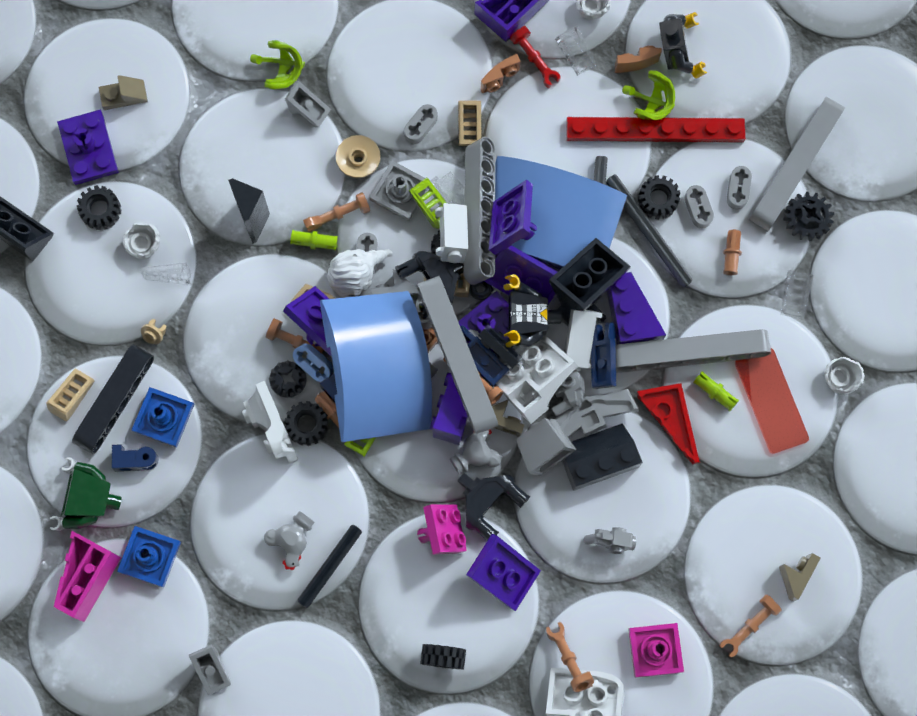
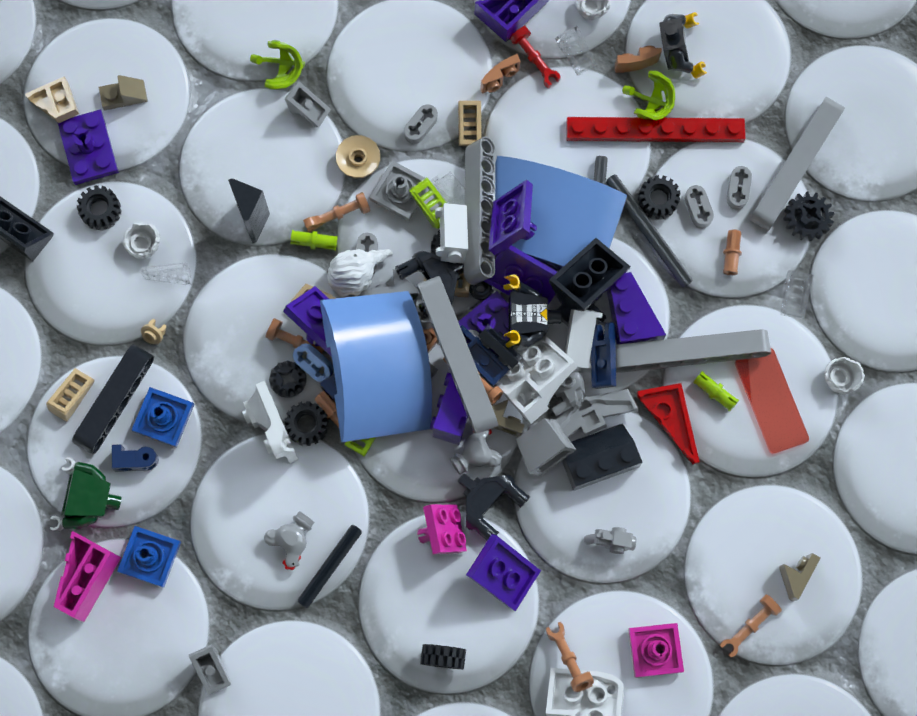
(55, 100): none -> tan wing

